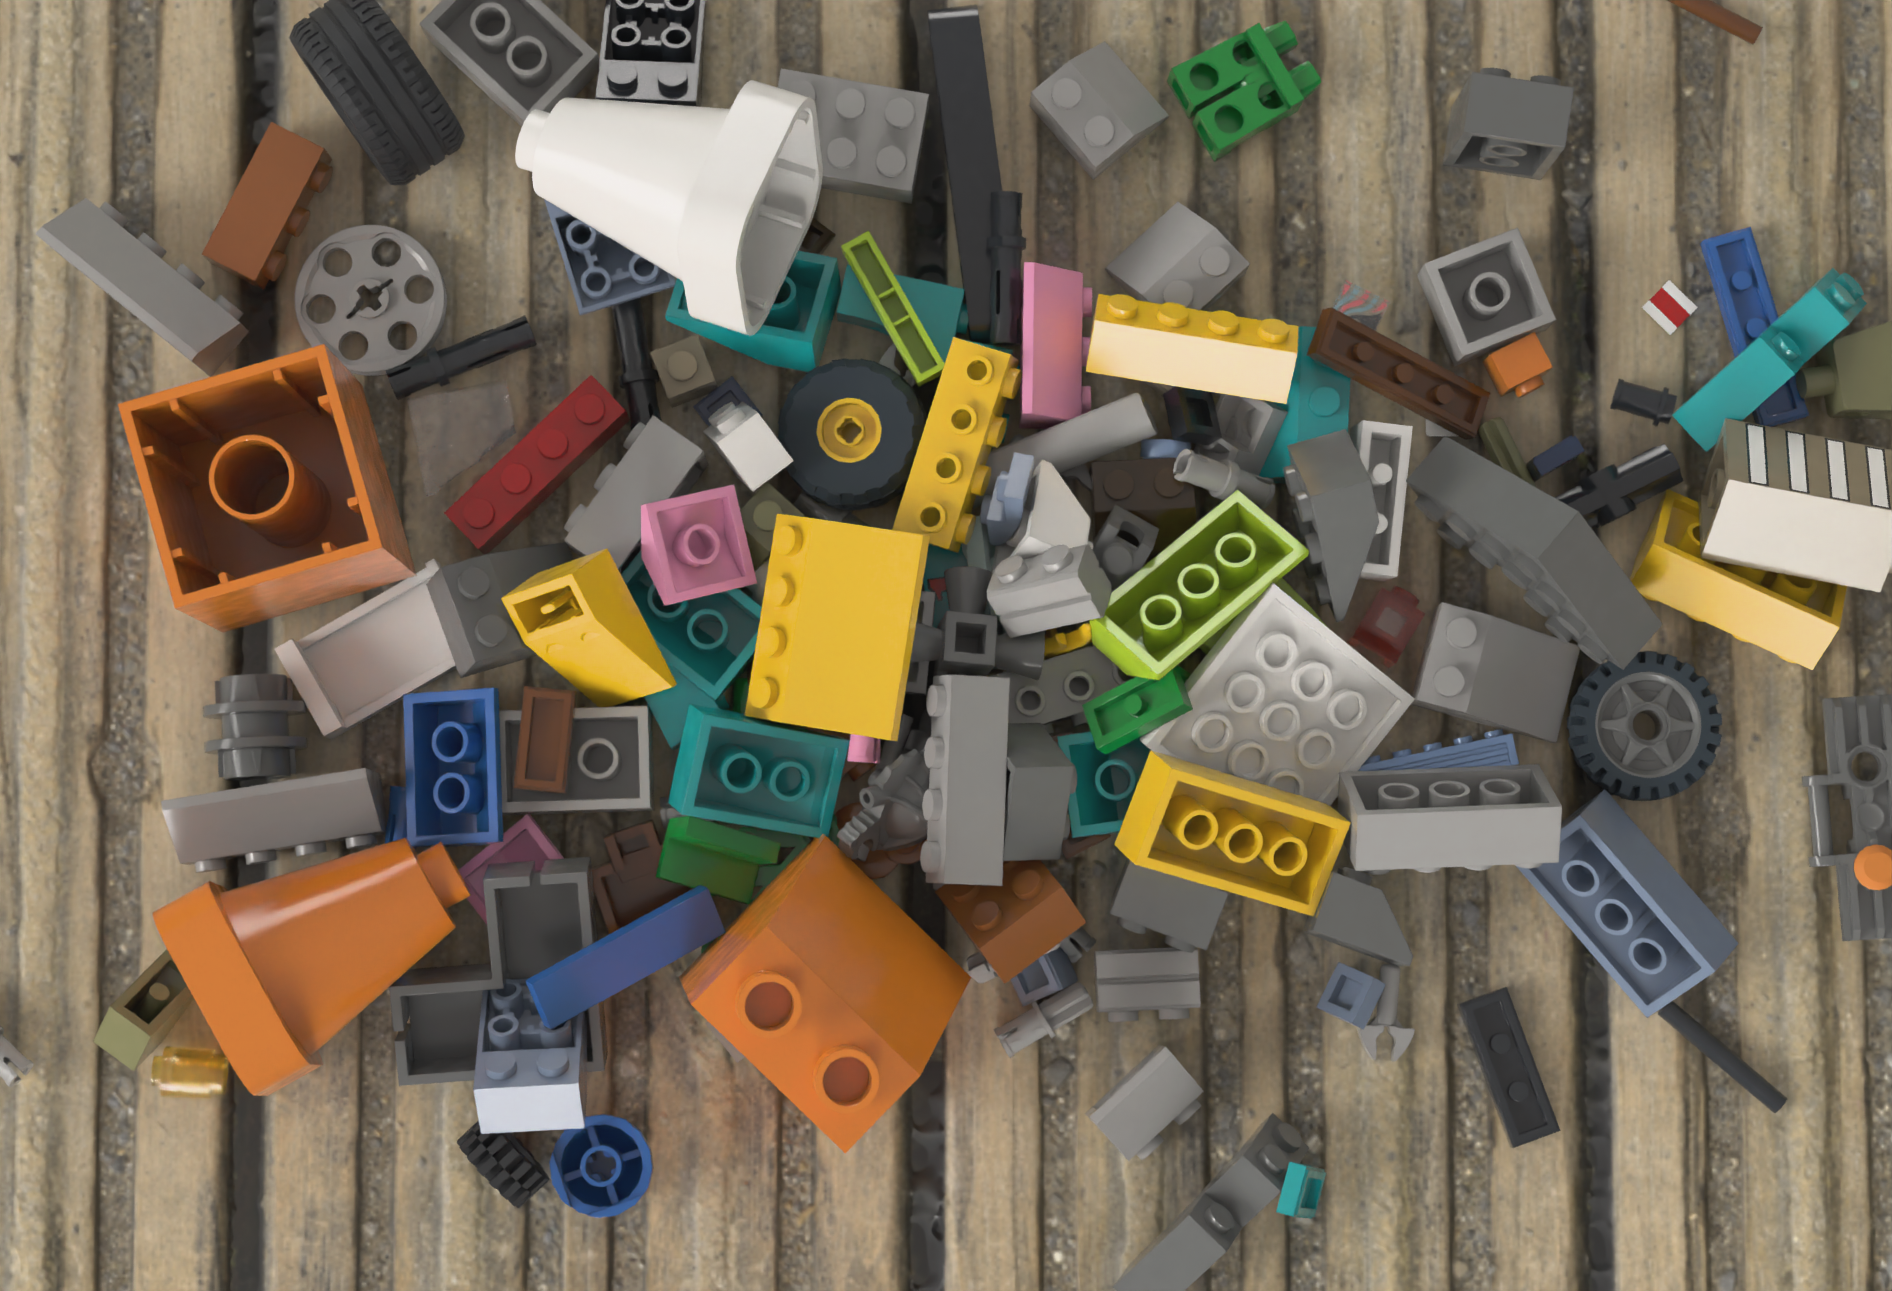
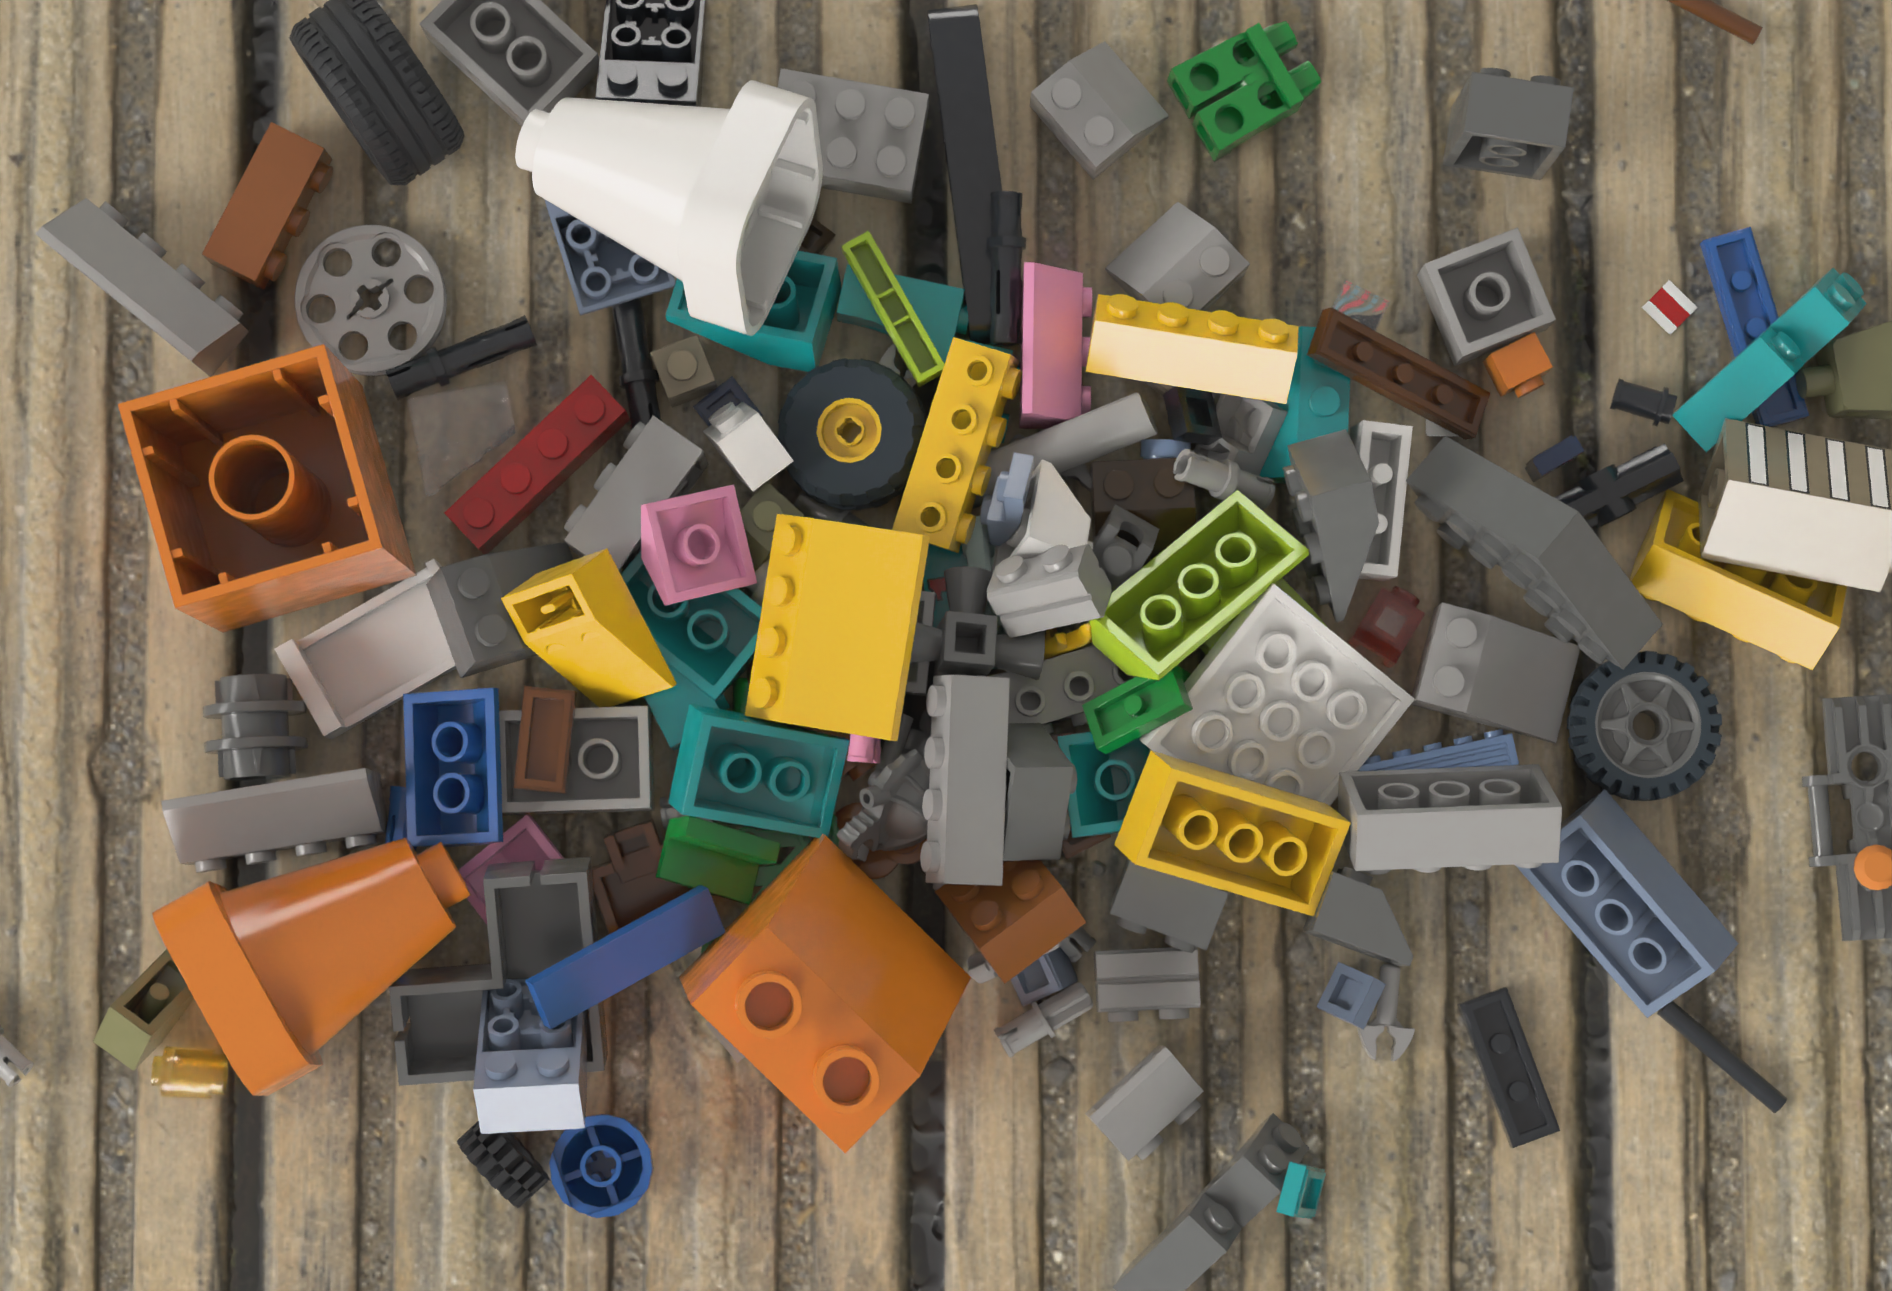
(1503, 448): olive axle -> none

